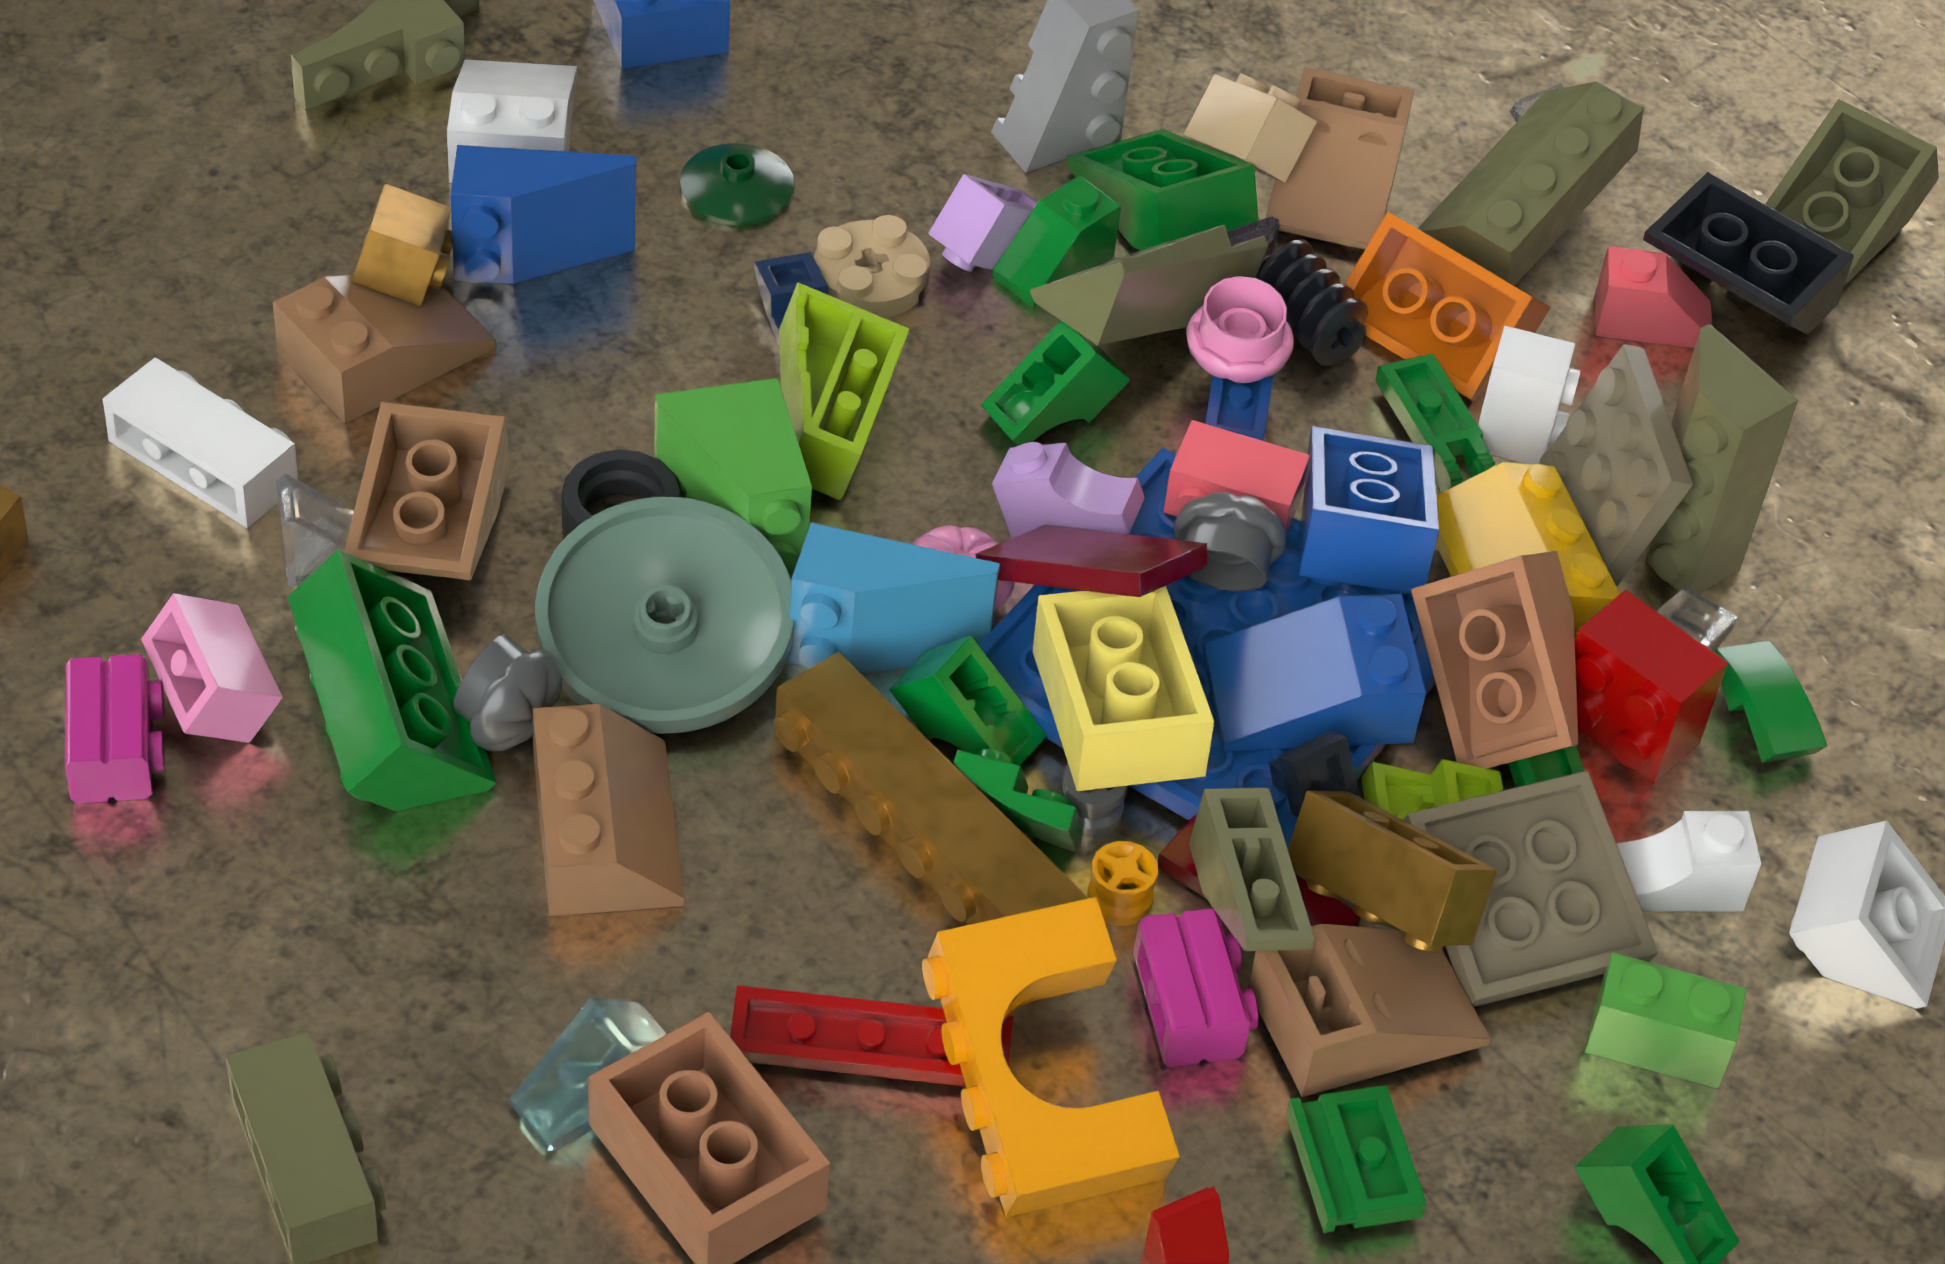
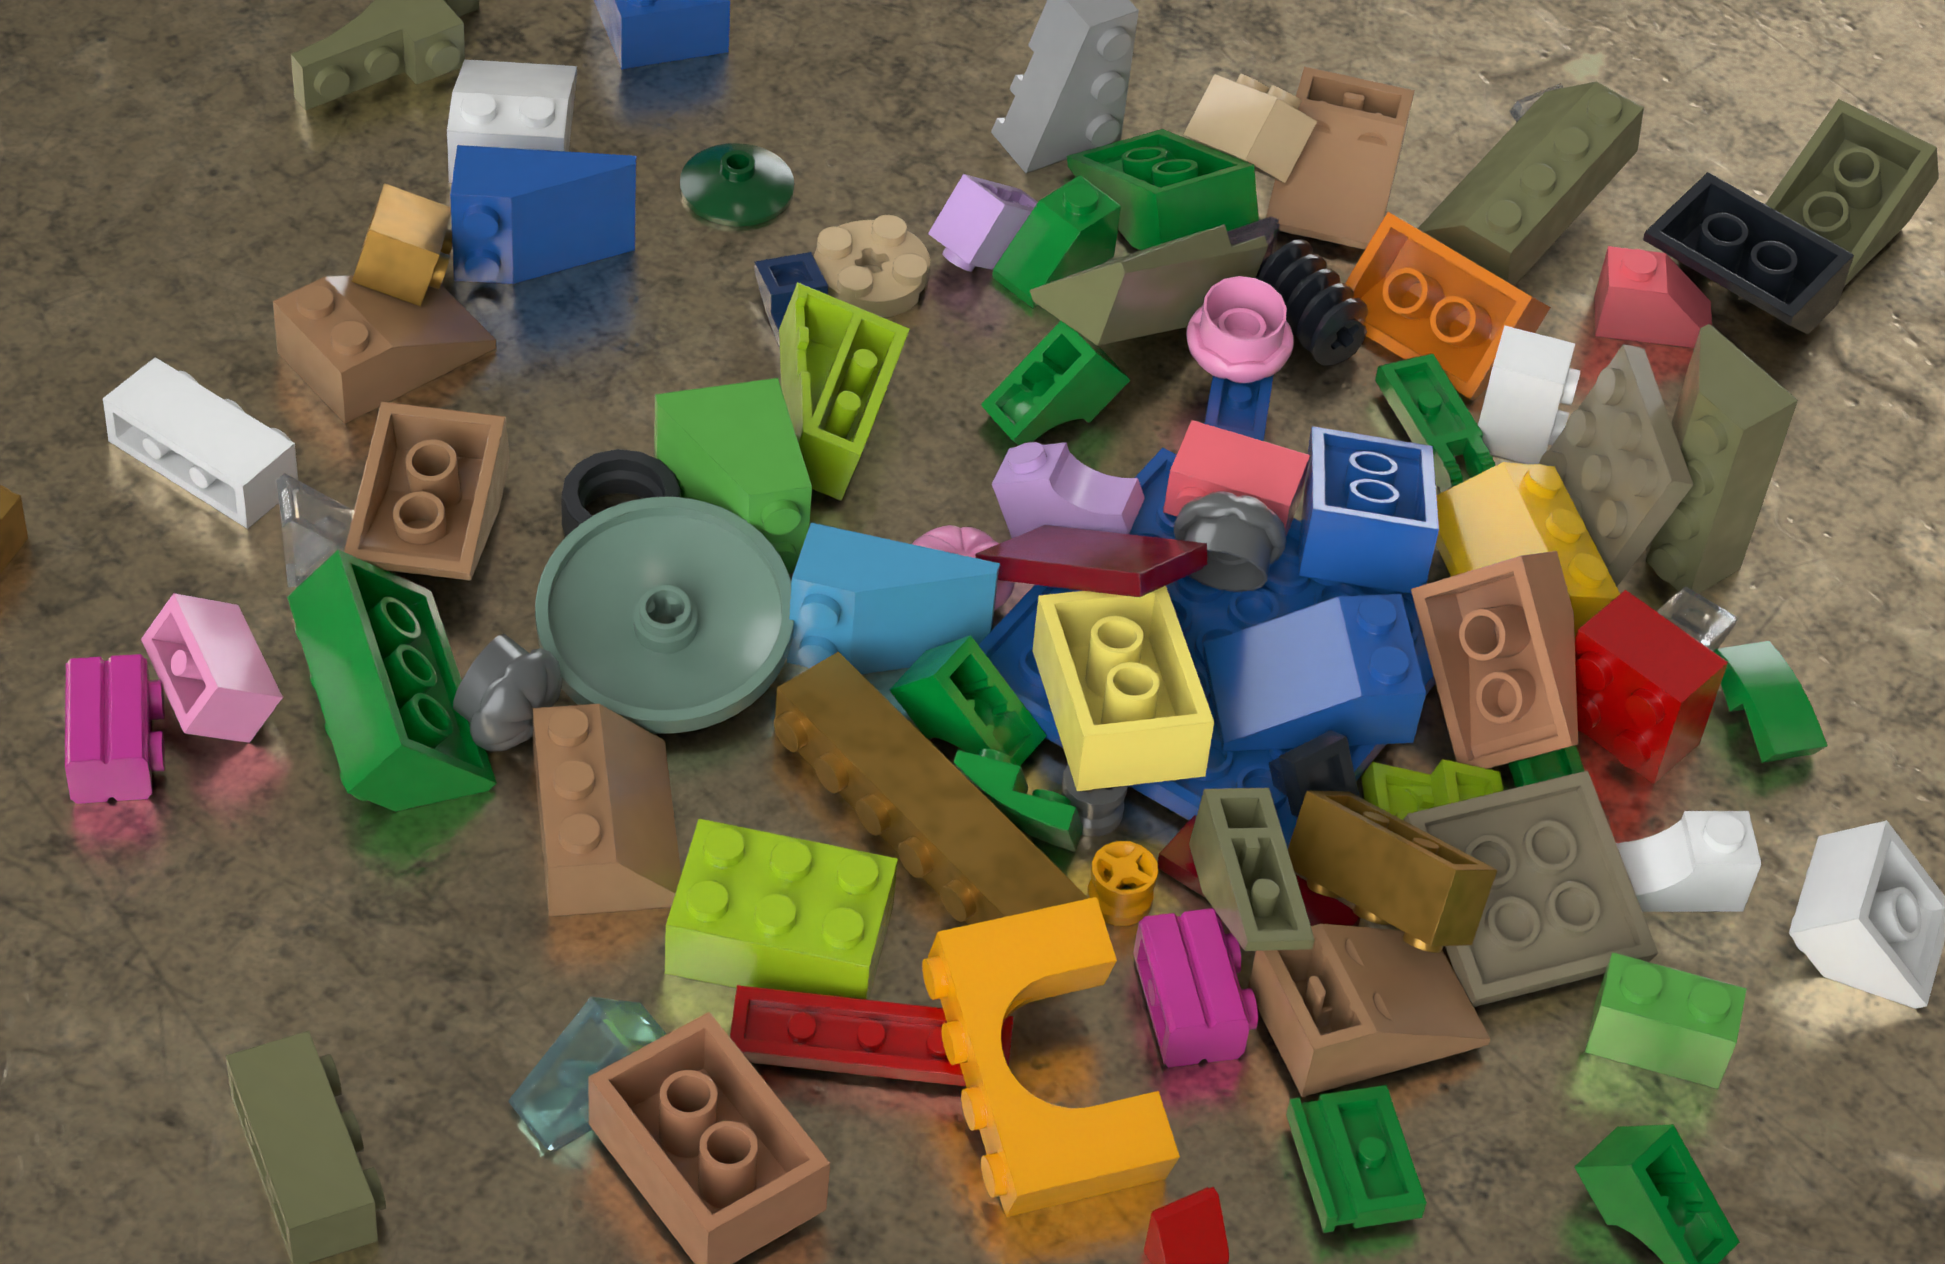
(779, 913): none -> lime brick

